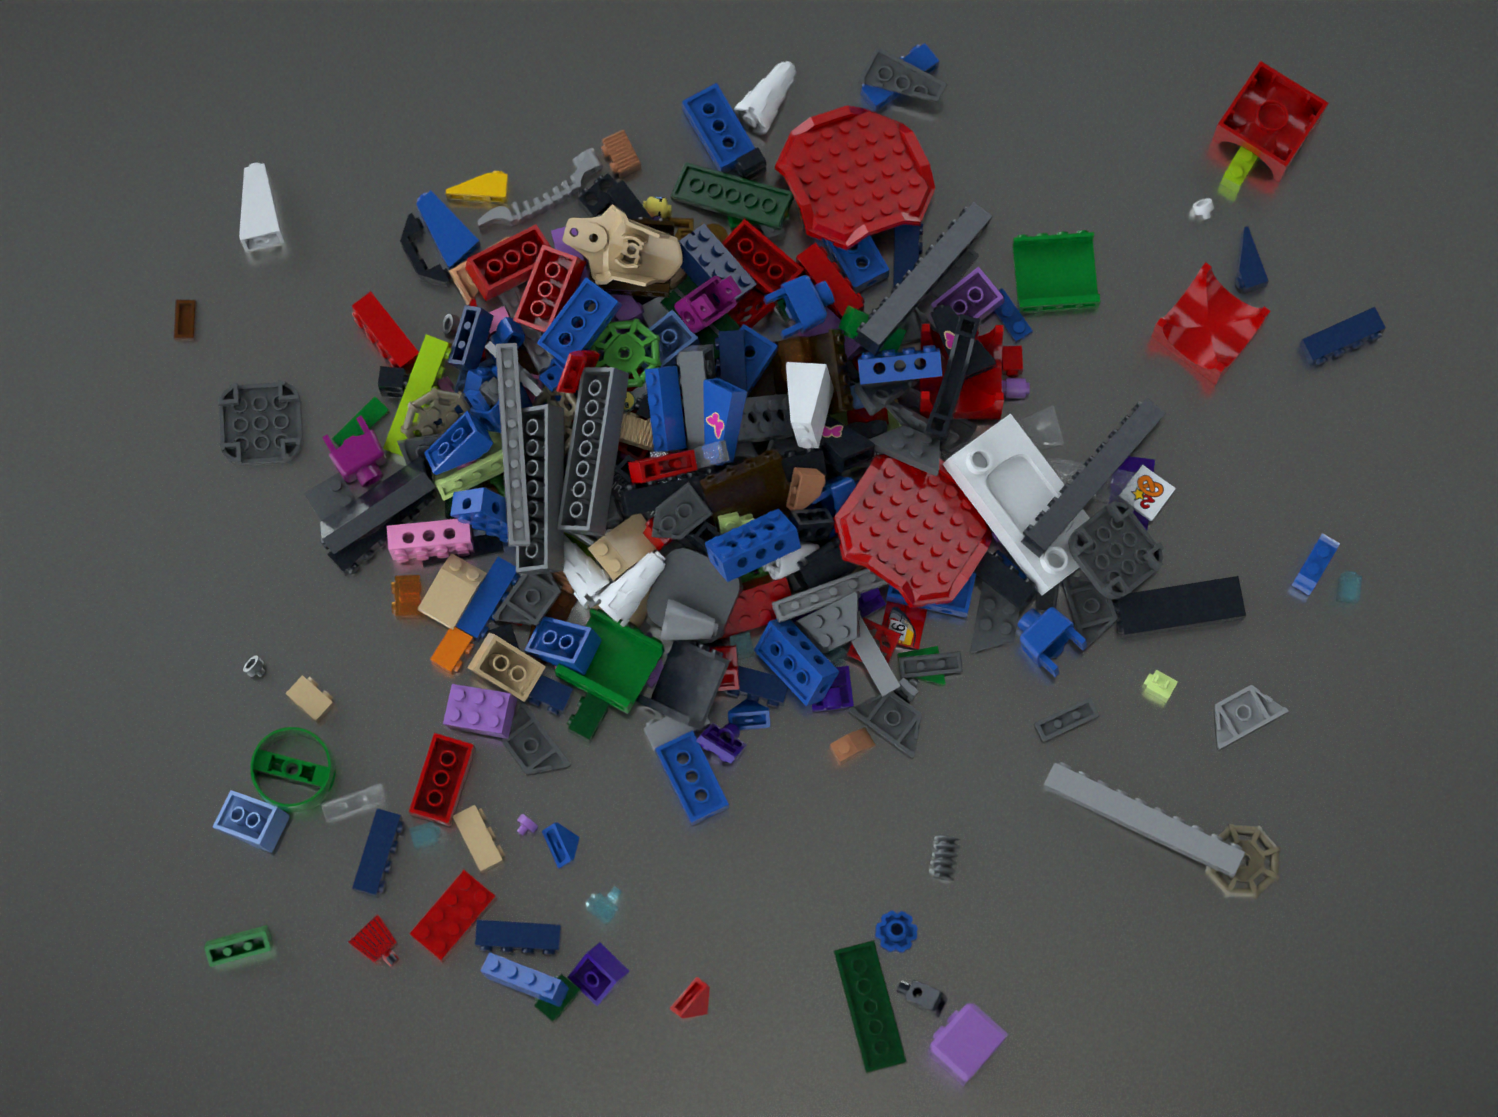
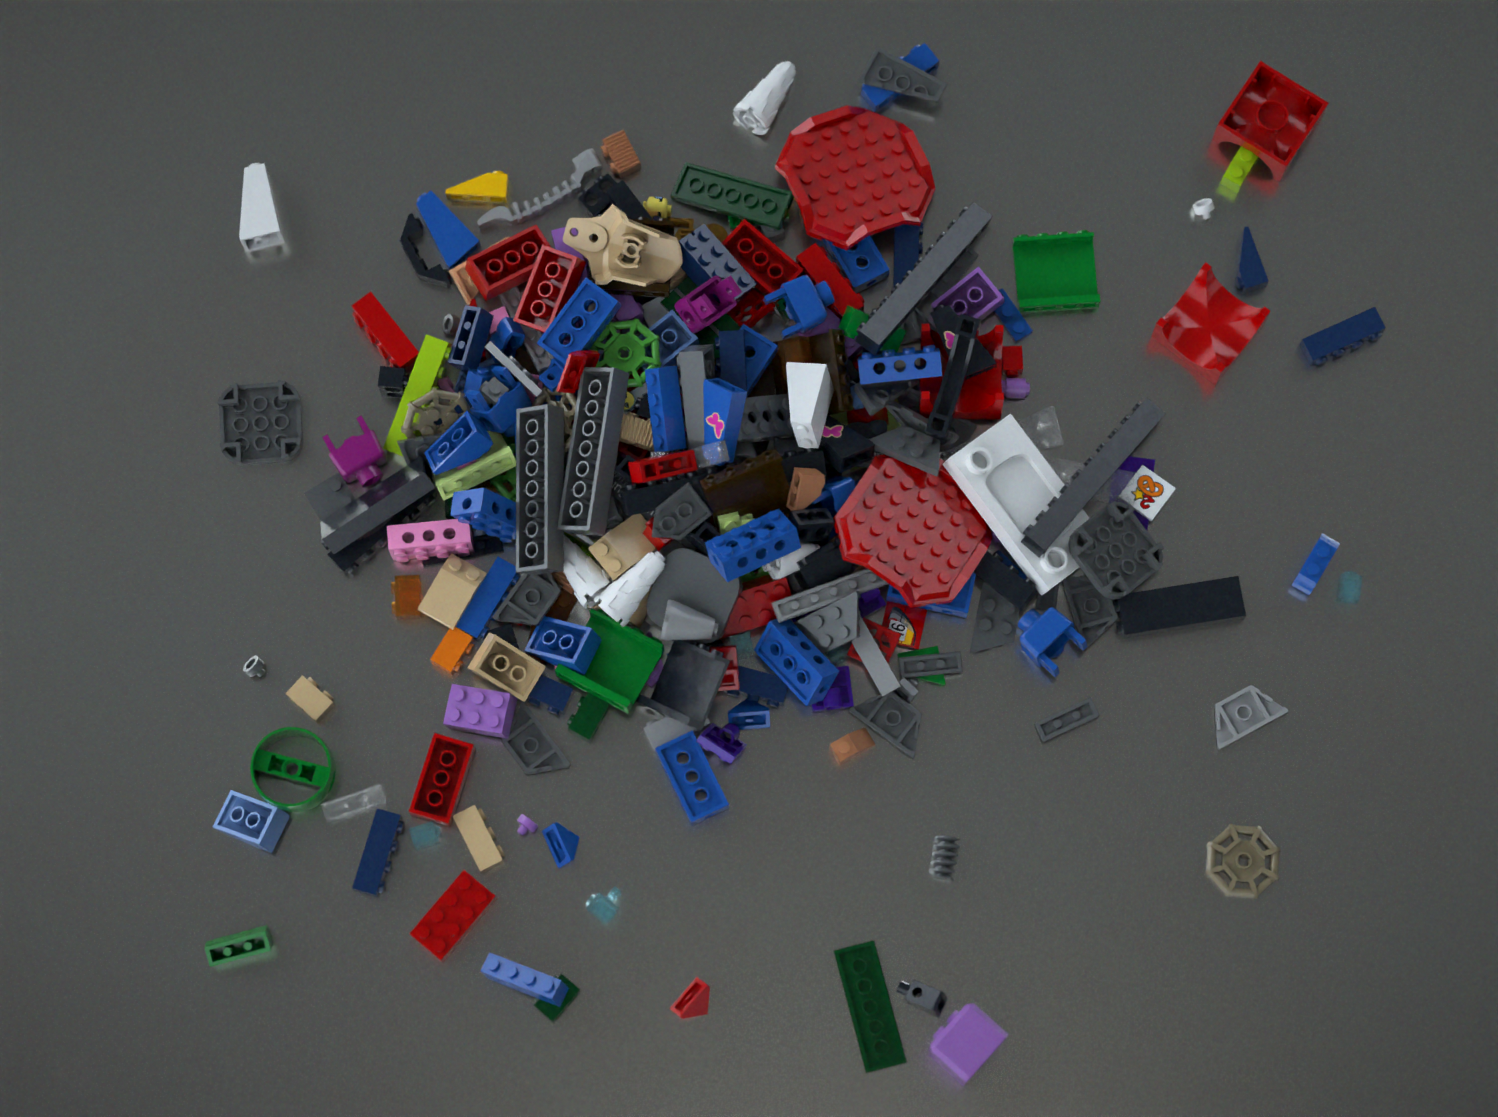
(185, 320): reddish brown tile -> none
(372, 414): green tile -> none
(376, 942): red torso -> none
(512, 445): light grey plate -> none
(518, 936): dark blue brick -> none
(598, 973): dark purple slope -> none
(724, 117): blue brick -> none
(751, 164): black brick -> none
(896, 931): blue plant -> none
(1144, 820): light grey brick -> none
(1160, 685): yellowish green brick -> none

